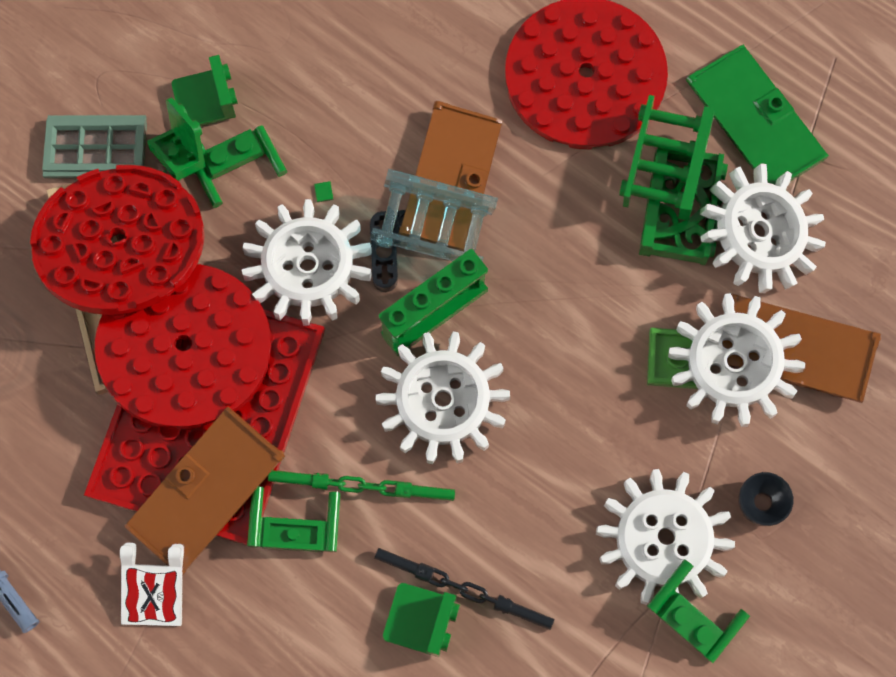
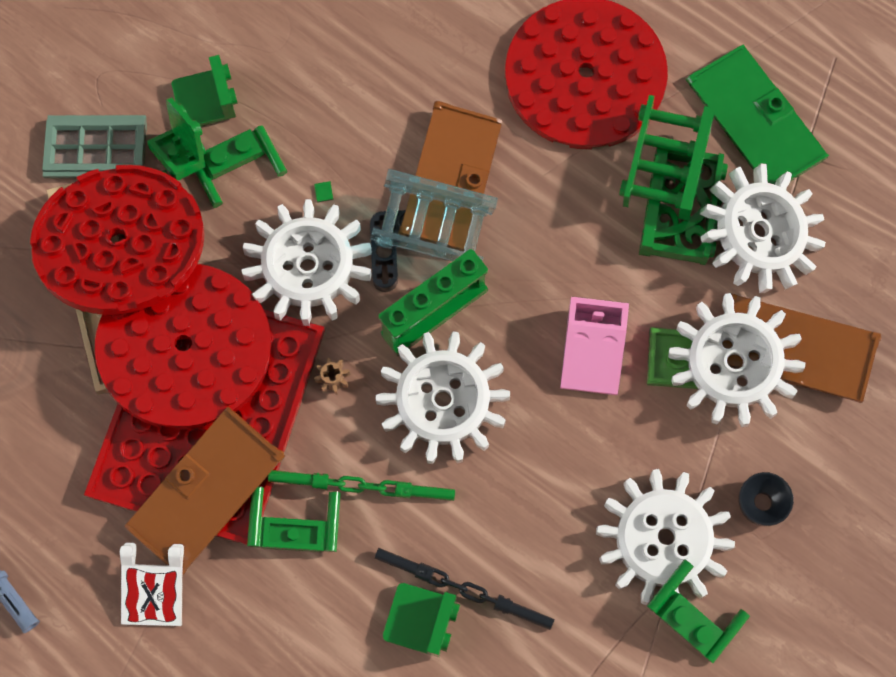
(324, 377): none -> medium nougat gear
(594, 345): none -> bright pink slope

